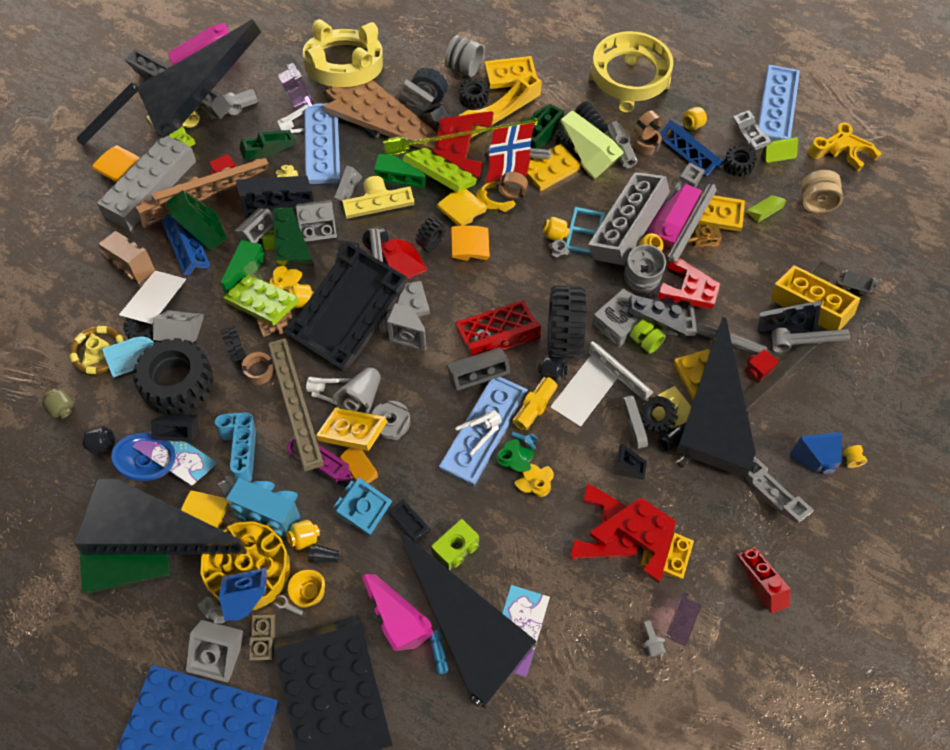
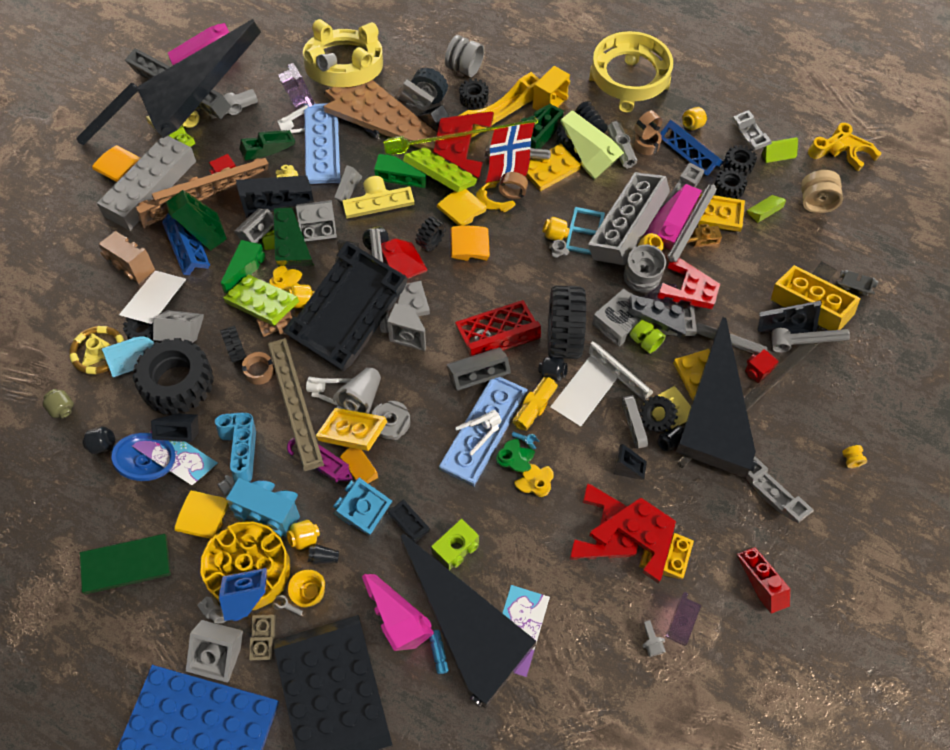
(135, 523): black slope -> none
(325, 61): none -> light grey piece
(508, 71): yellow plate -> none
(551, 88): none -> yellow container
(733, 177): none -> black tyre
(778, 102): light blue tile -> none
(819, 452): blue slope -> none

